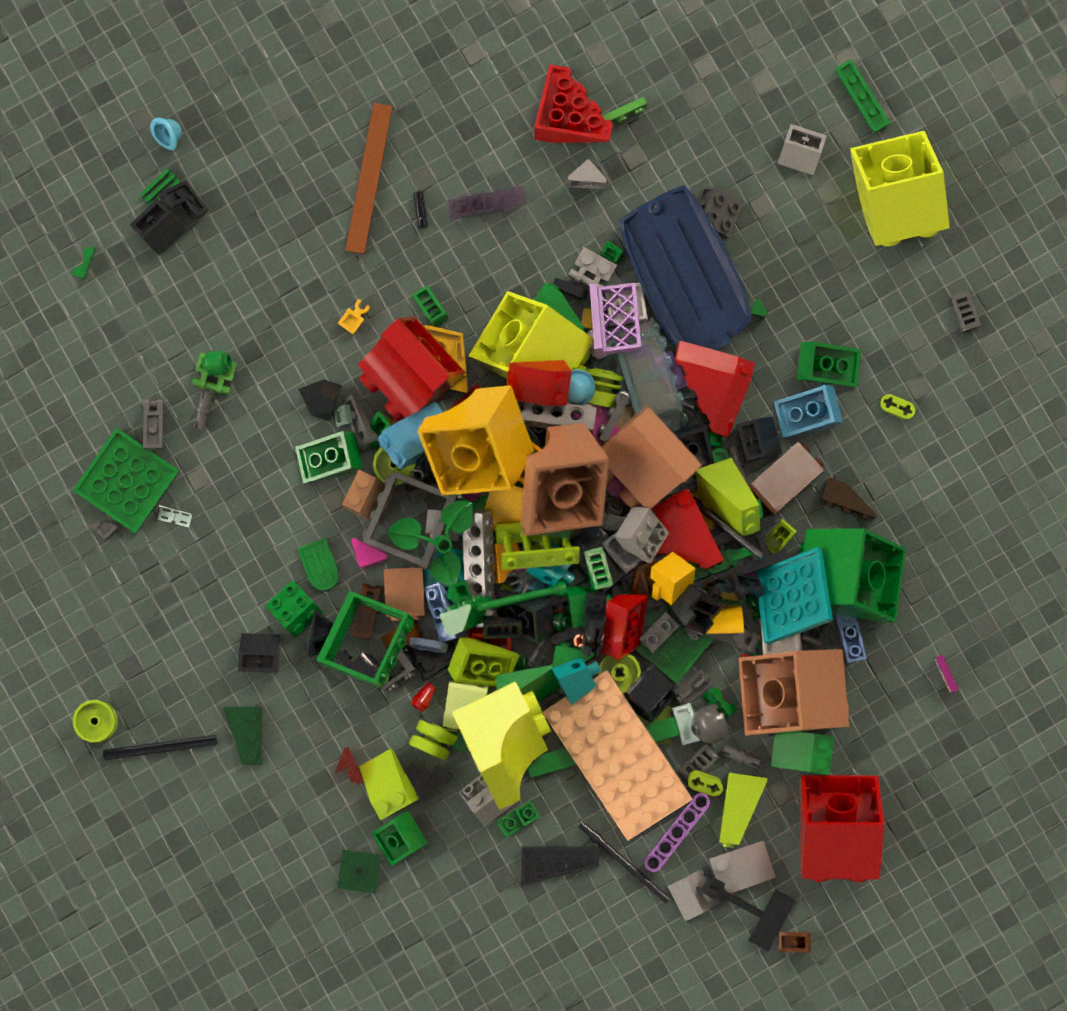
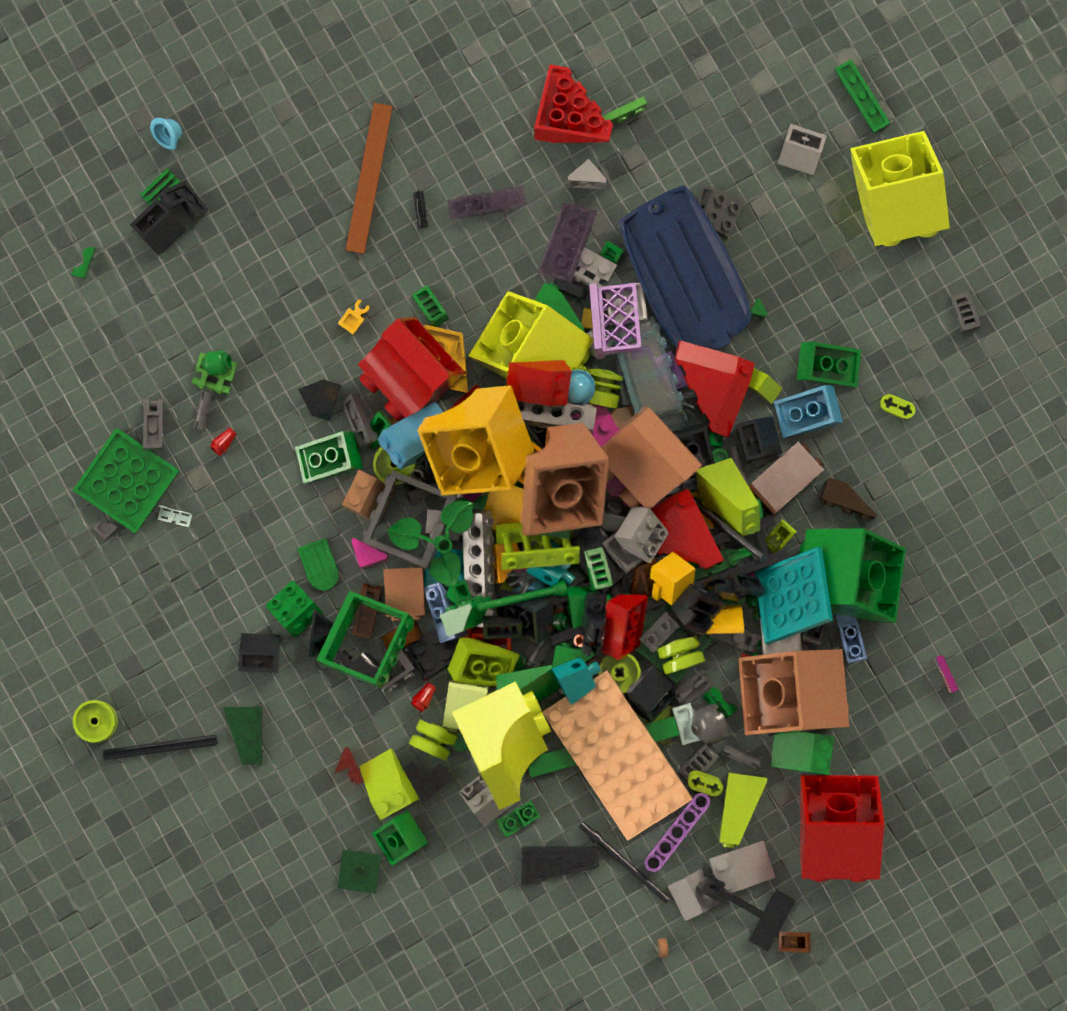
(223, 441): none -> red cone
(343, 415): sand green tile -> none
(428, 645): sand blue tile -> none
(567, 242): none -> slope
(613, 415): dark grey hinge -> none
(663, 948): none -> medium nougat tile
(680, 652): none -> lime wheel
(764, 386): none -> lime slope

